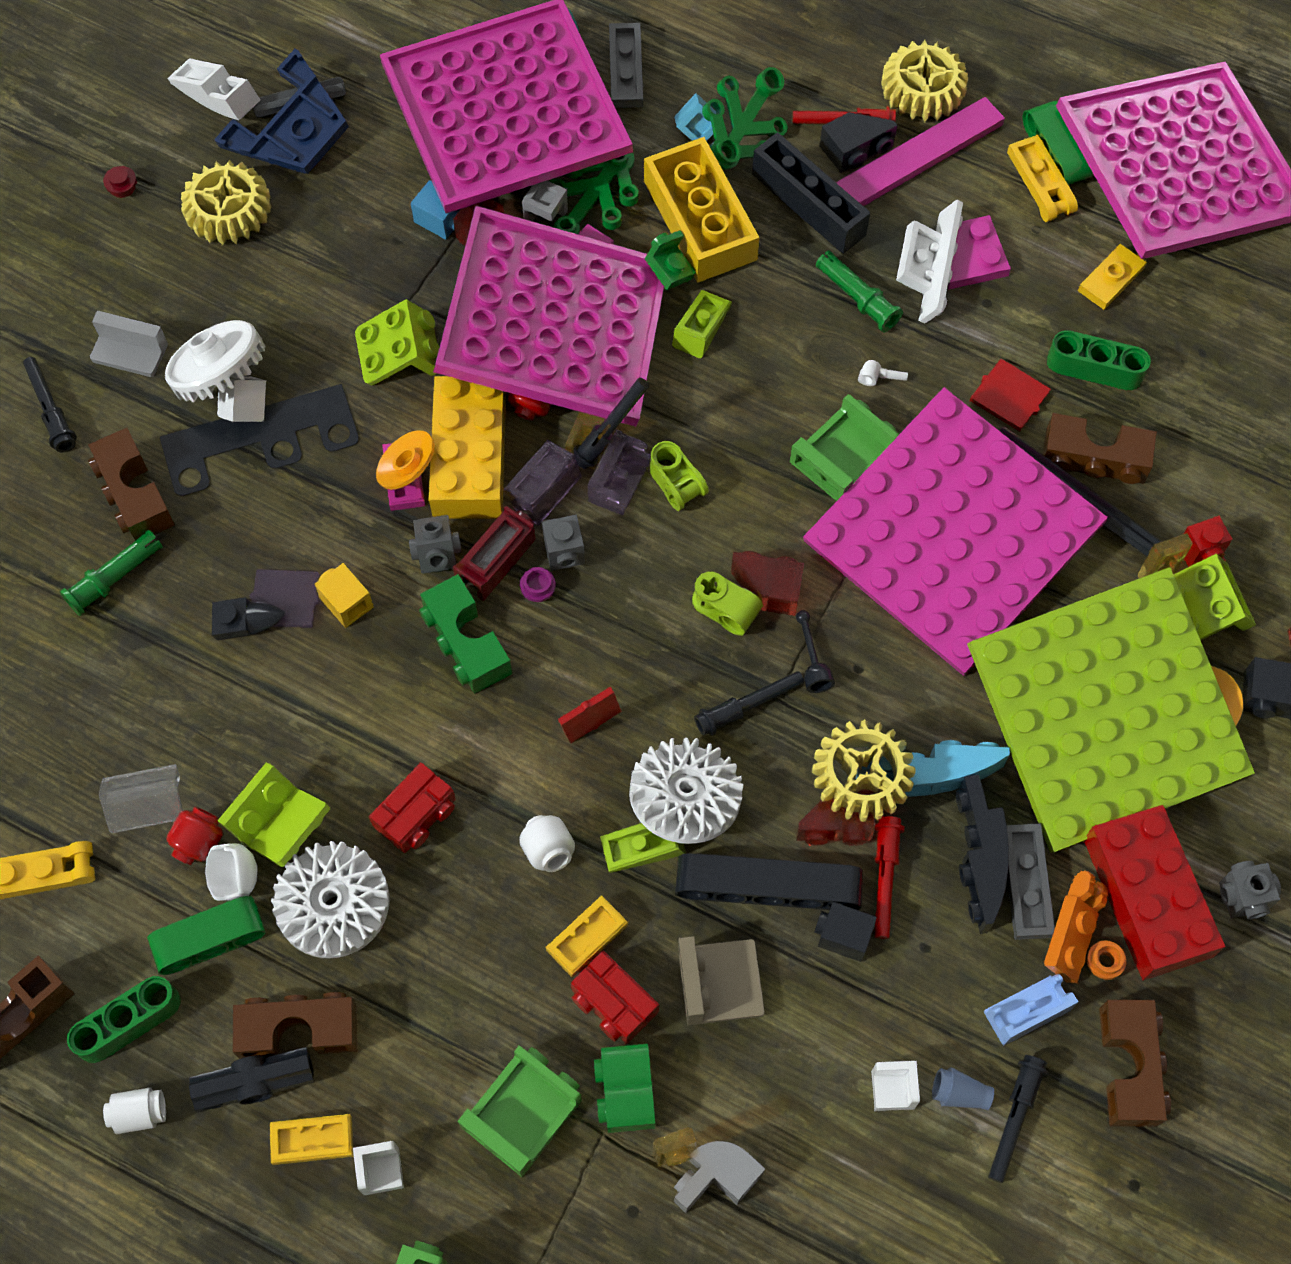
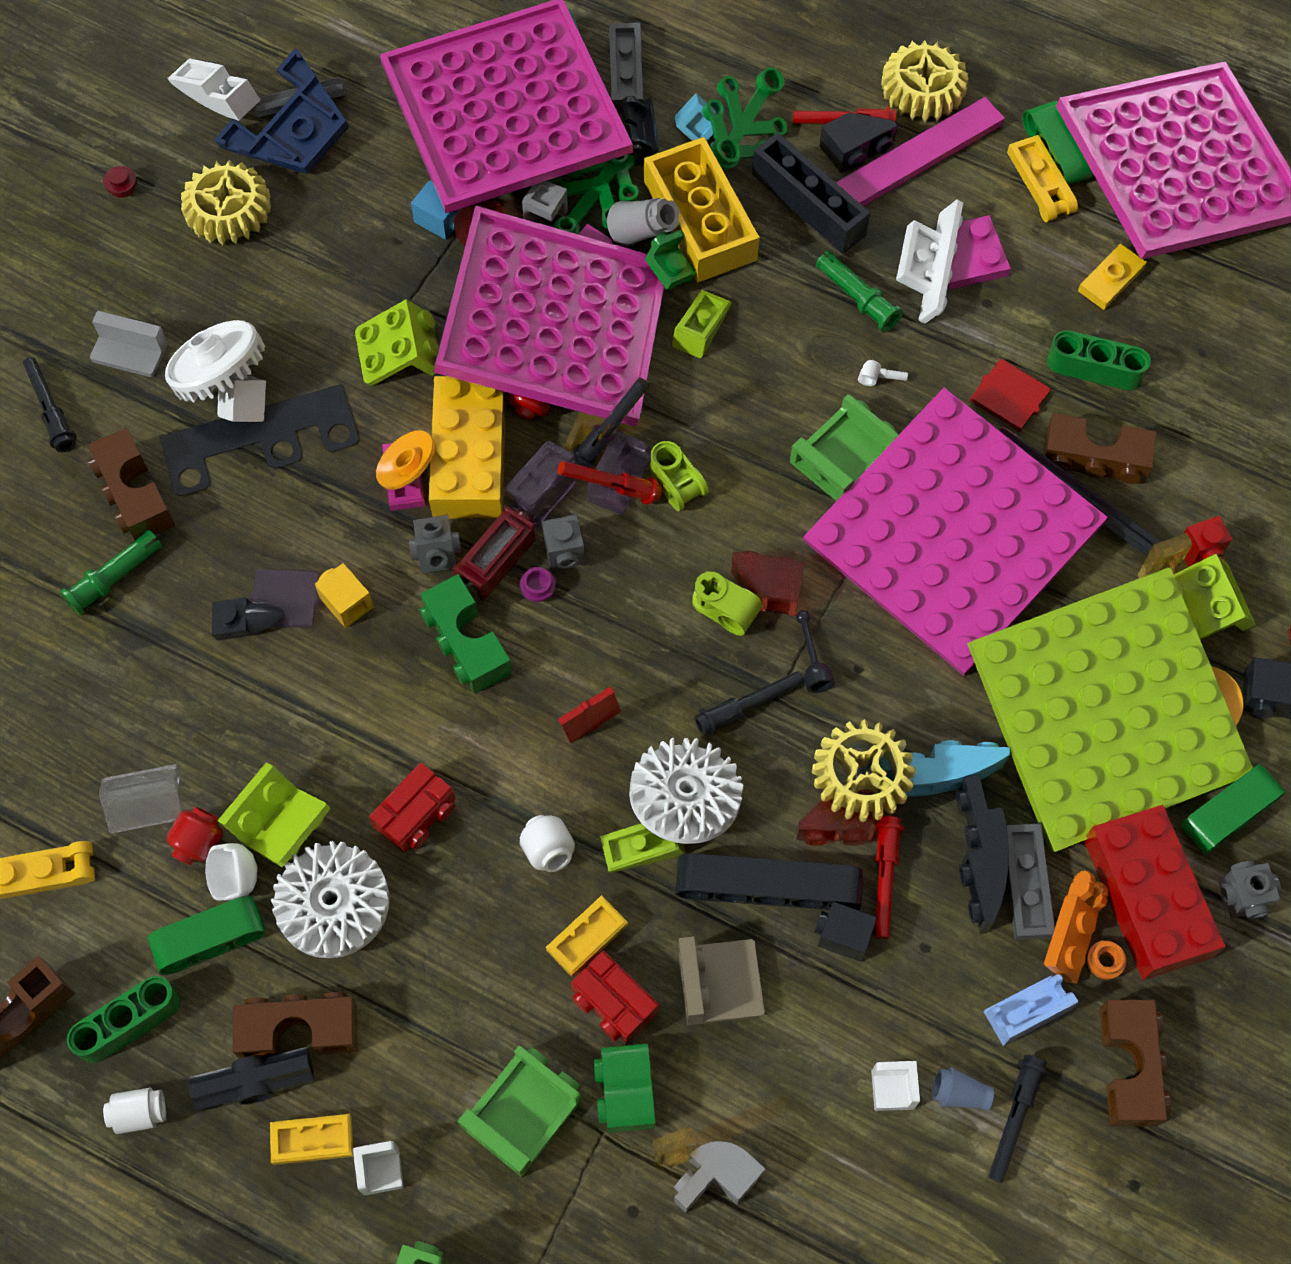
(624, 484): none -> red pin
(640, 127): none -> black hinge
(640, 220): none -> light grey plant
(1232, 809): none -> green beam

